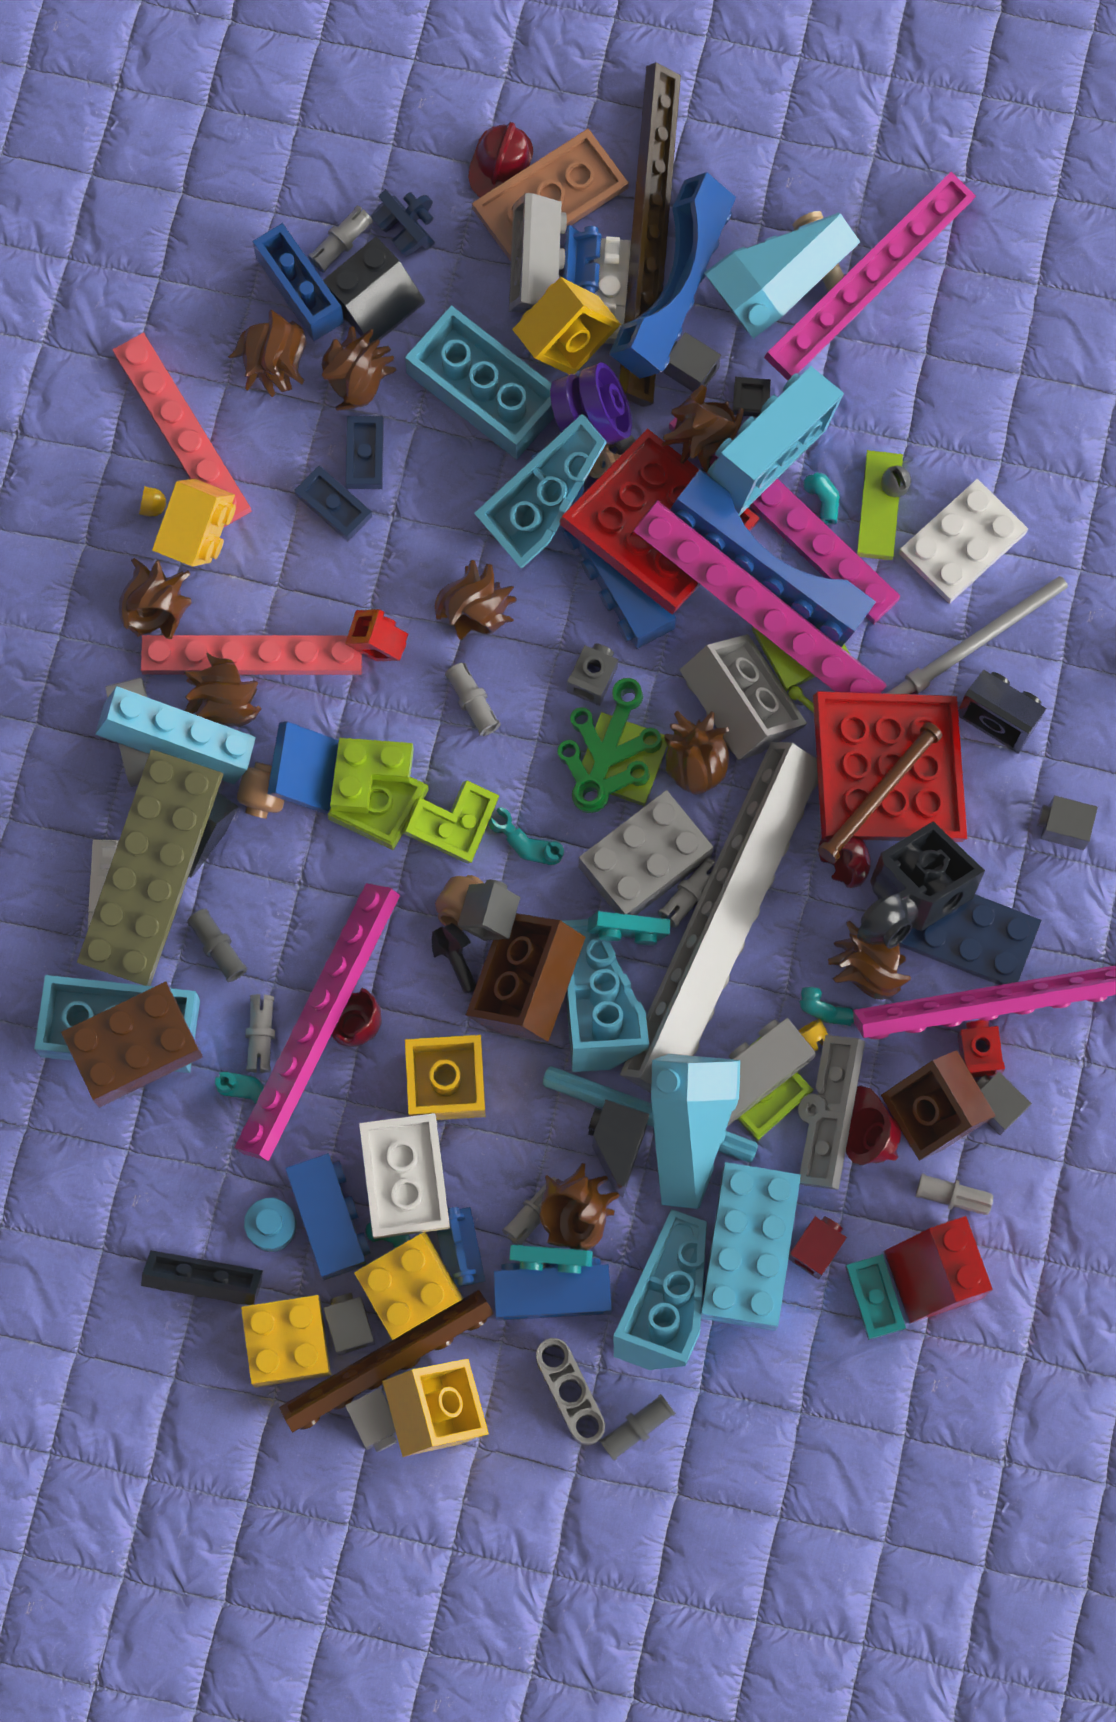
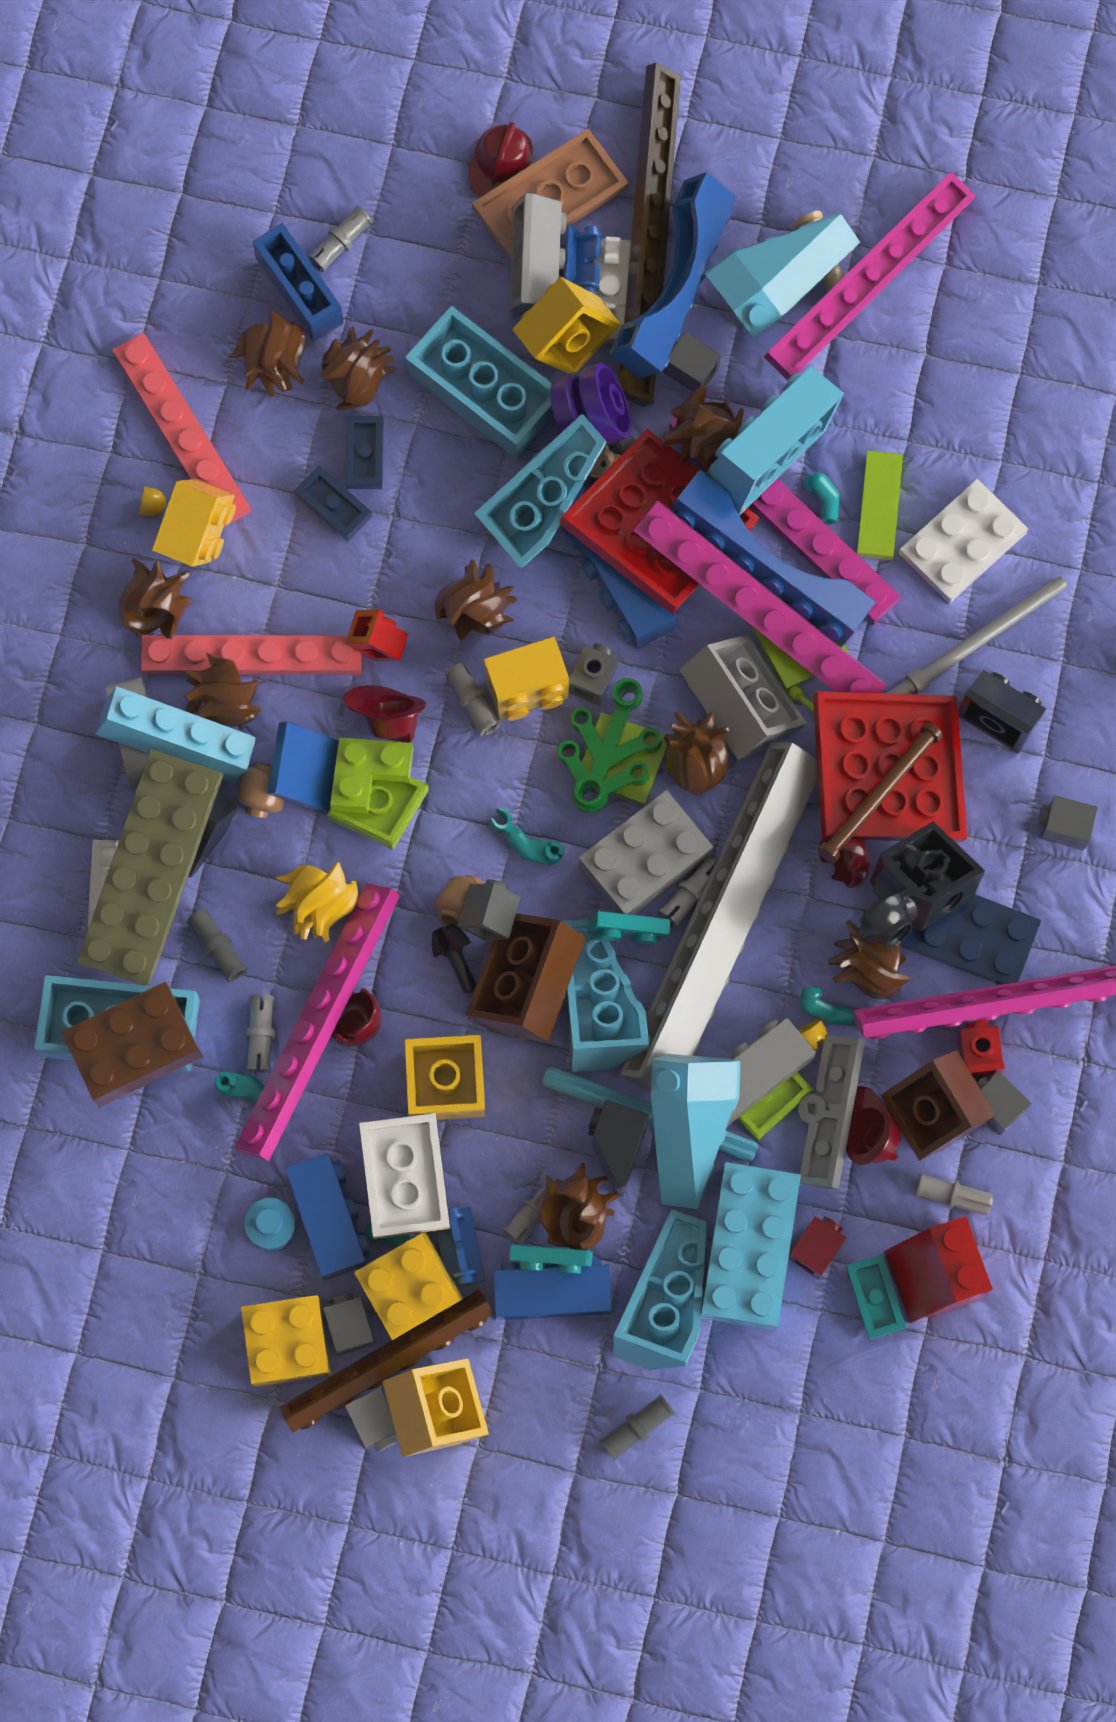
(201, 1278): black plate -> none
(317, 899): none -> yellow hair
(374, 290): black slope -> none
(387, 711): none -> dark red piece
(413, 234): dark blue hips -> none
(455, 831): lime plate -> none
(527, 679): none -> yellow brick
(570, 1372): light grey beam -> none
(750, 395): black tile -> none
(890, 485): dark grey hinge -> none

